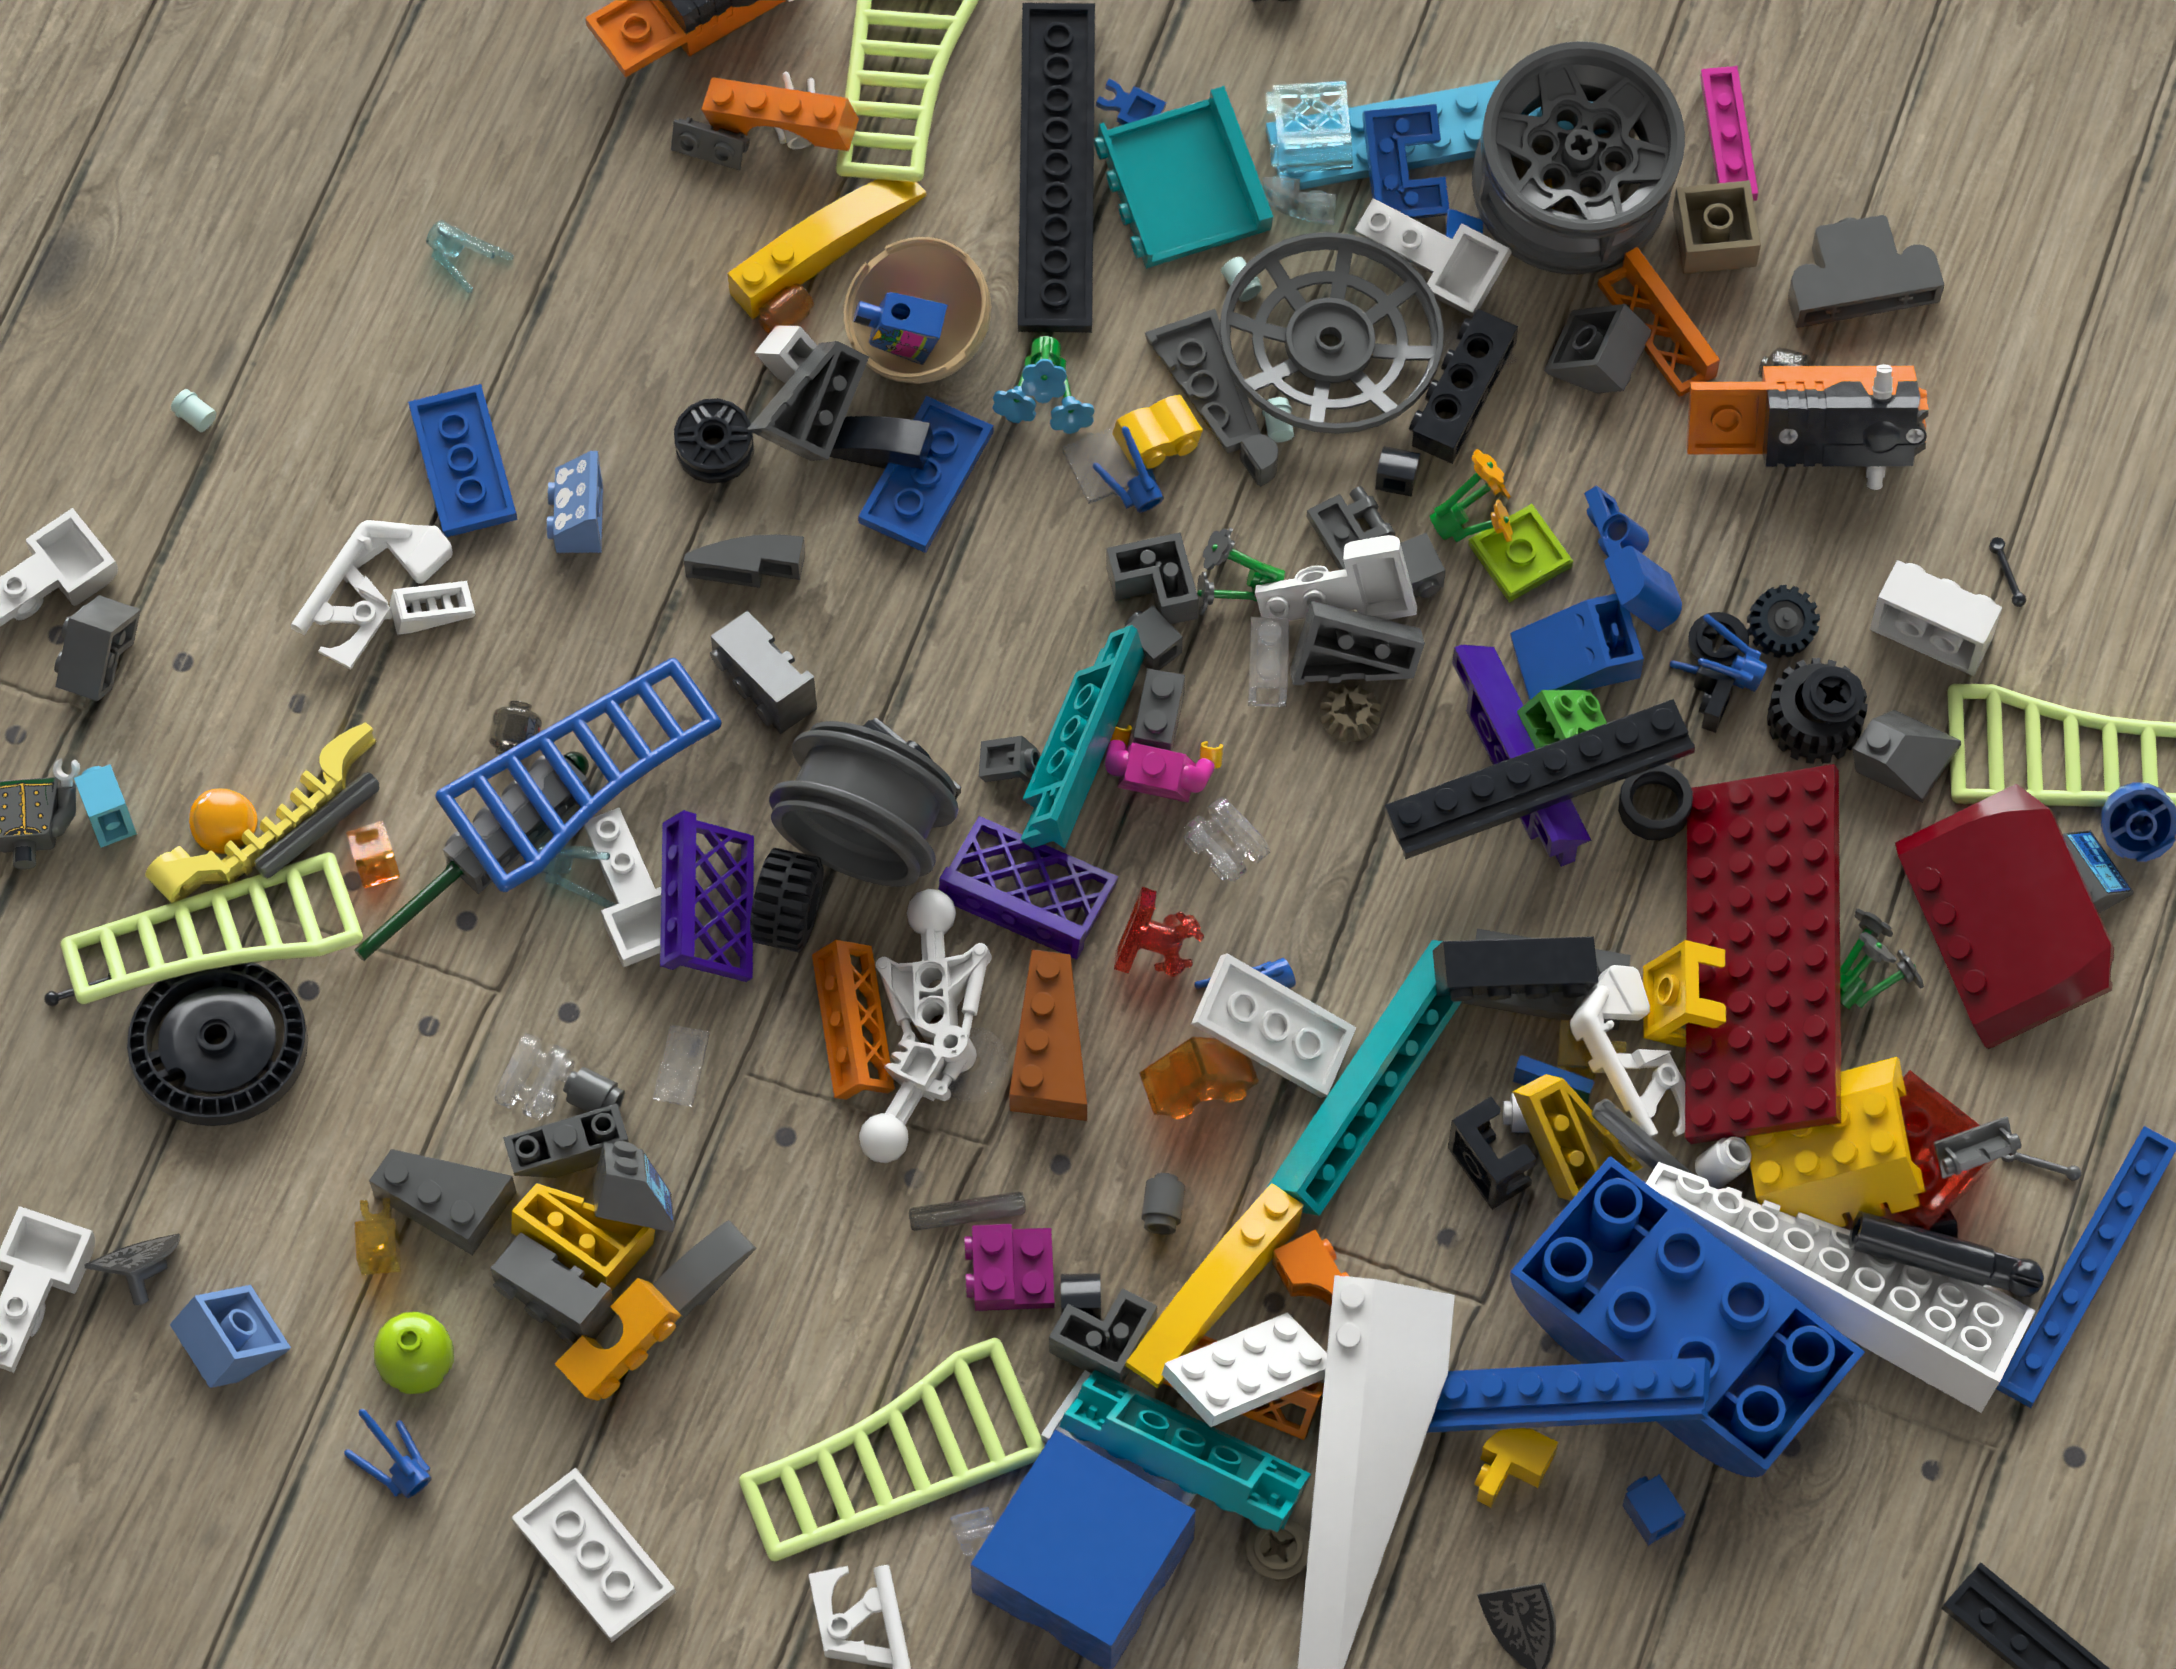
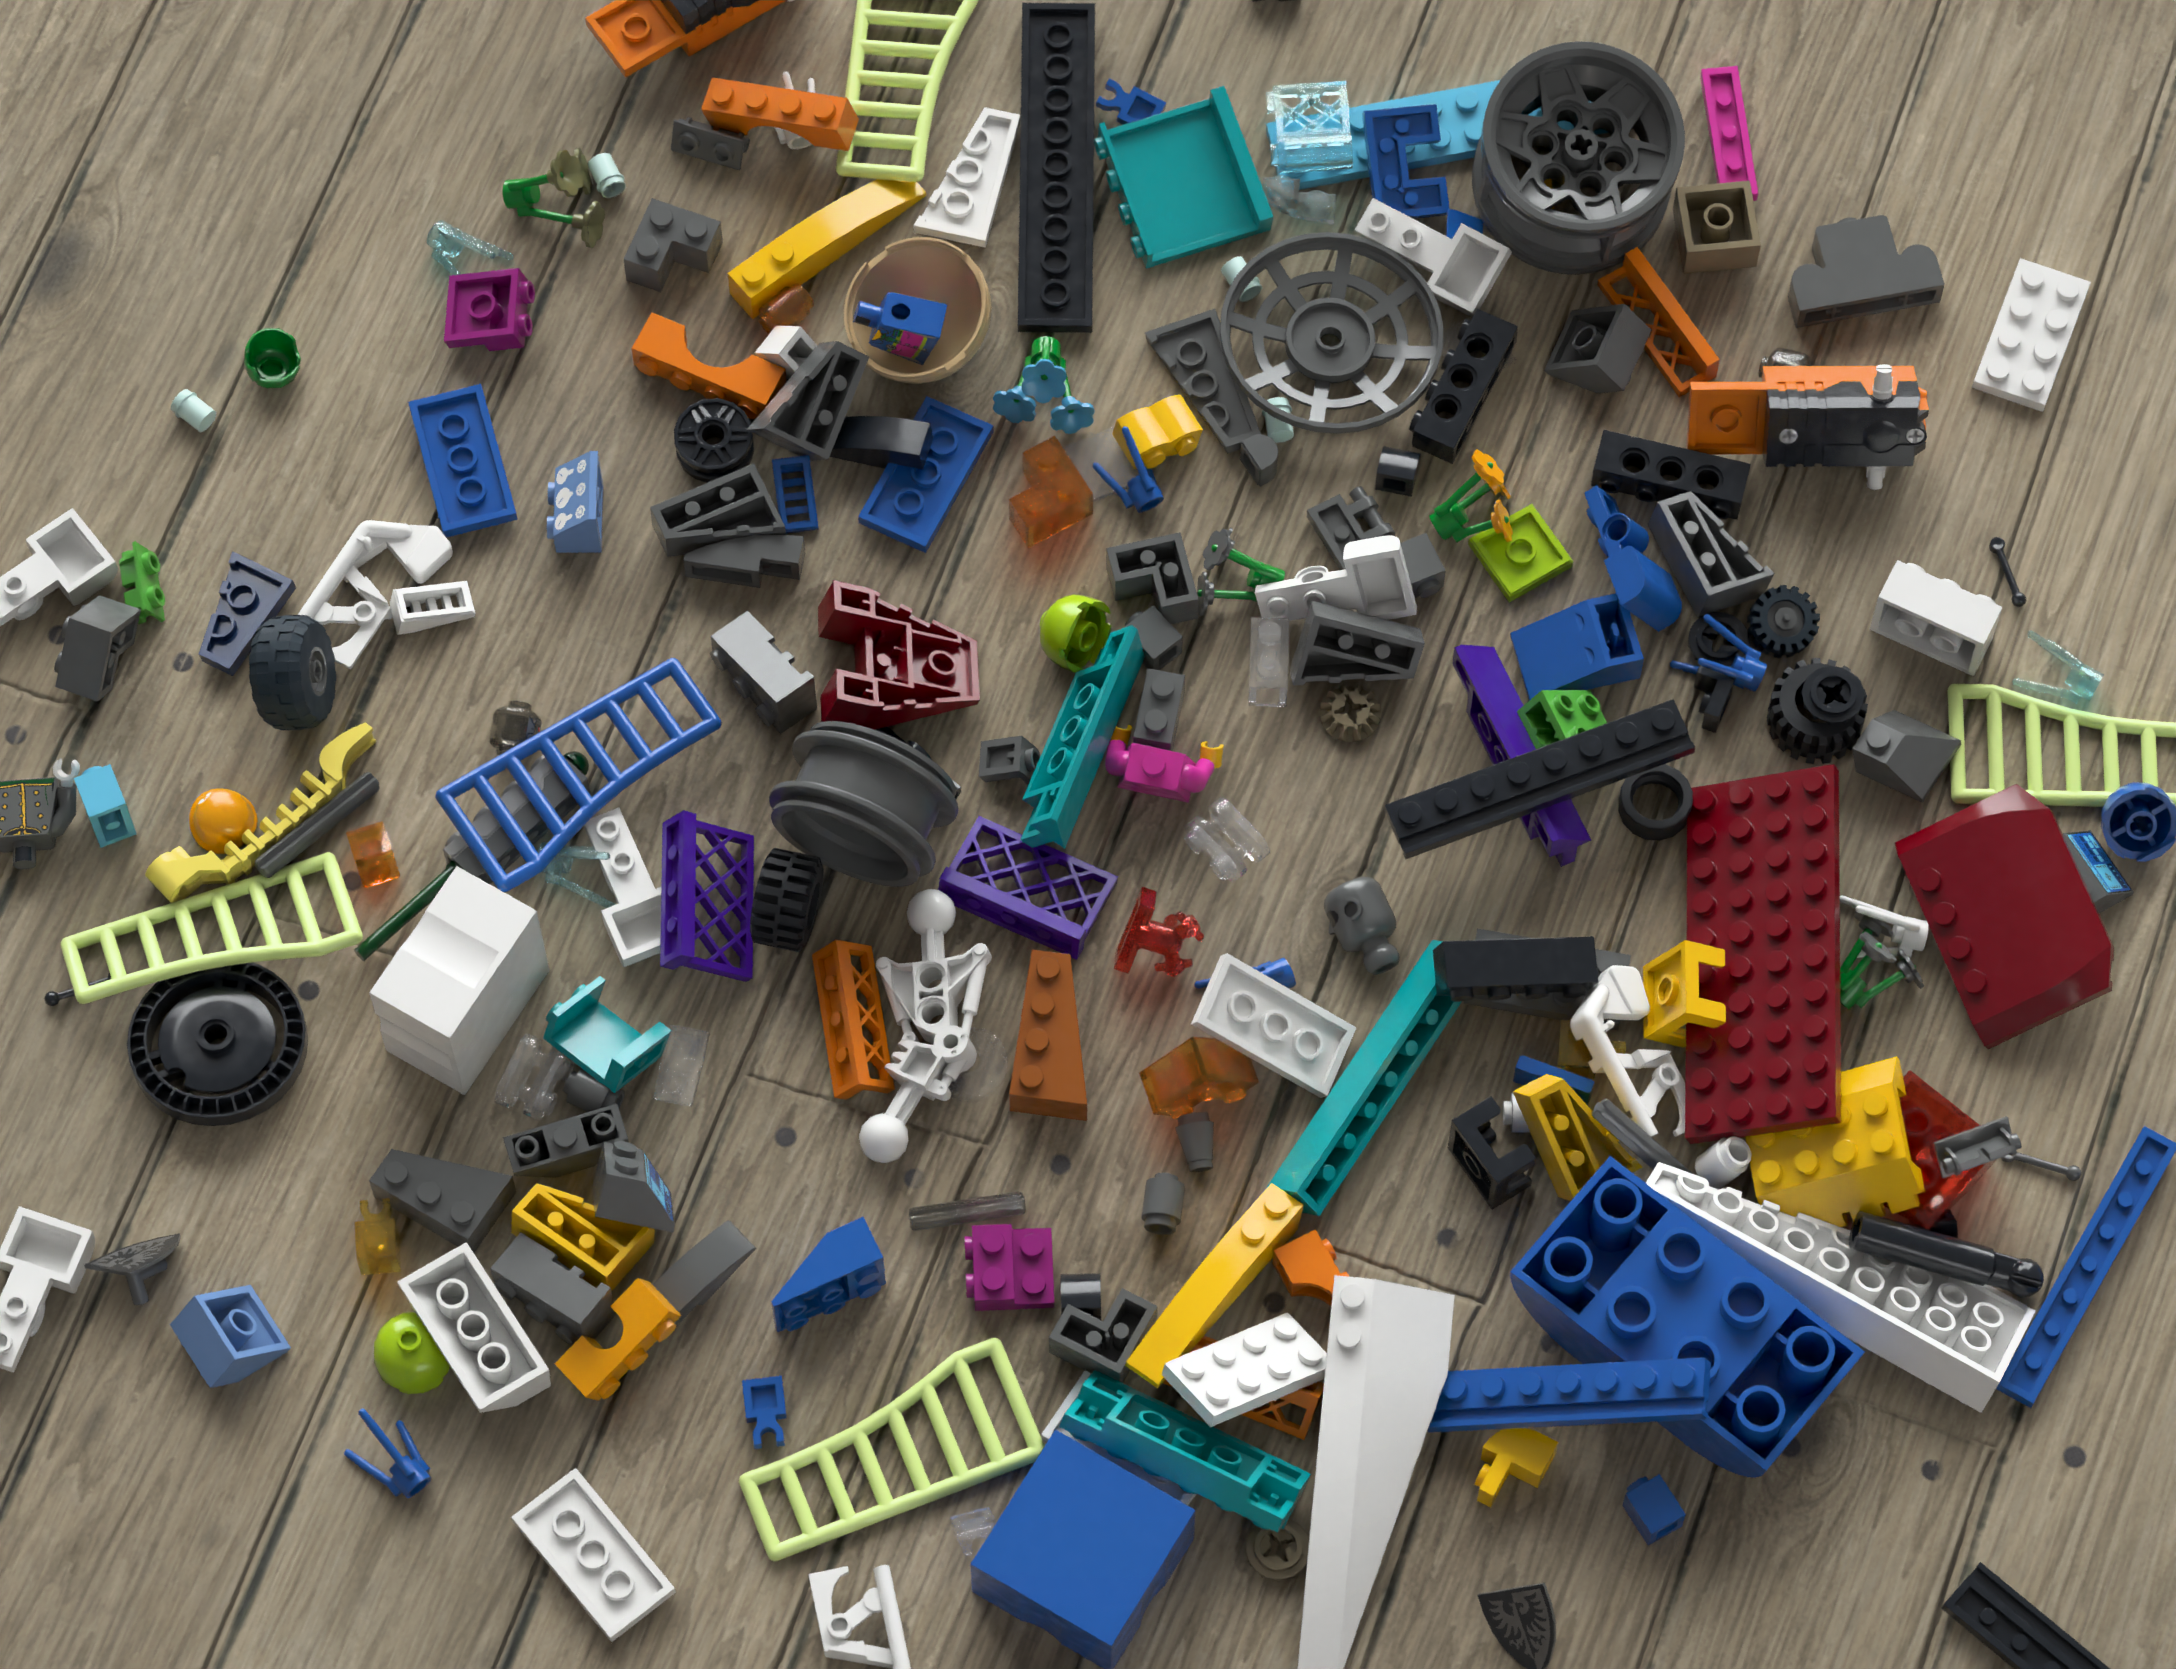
(141, 569): none -> bright green hinge
(246, 602): none -> wing
(272, 358): none -> green hair
(292, 672): none -> black wheel
(460, 980): none -> white tile
(476, 1331): none -> white slope
(489, 309): none -> magenta plate
(567, 175): none -> olive plant
(600, 1039): none -> teal panel
(606, 175): none -> light aqua piece
(664, 352): none -> orange arch
(670, 236): none -> dark grey brick
(716, 512): none -> dark grey wedge
(765, 1405): none -> blue plate
(792, 465): none -> blue slope
(837, 1270): none -> blue slope
(901, 662): none -> dark red wedge
(973, 183): none -> white wing
(1056, 496): none -> clear orange brick
(1074, 631): none -> lime cylinder
(1196, 1140): none -> dark grey cone
(1363, 922): none -> dark grey piece
(1660, 459): none -> black brick
(1704, 557): none -> dark grey wedge
(1907, 931): none -> white plant
(2031, 335): none -> white plate
(2081, 679): none -> clear light blue plant

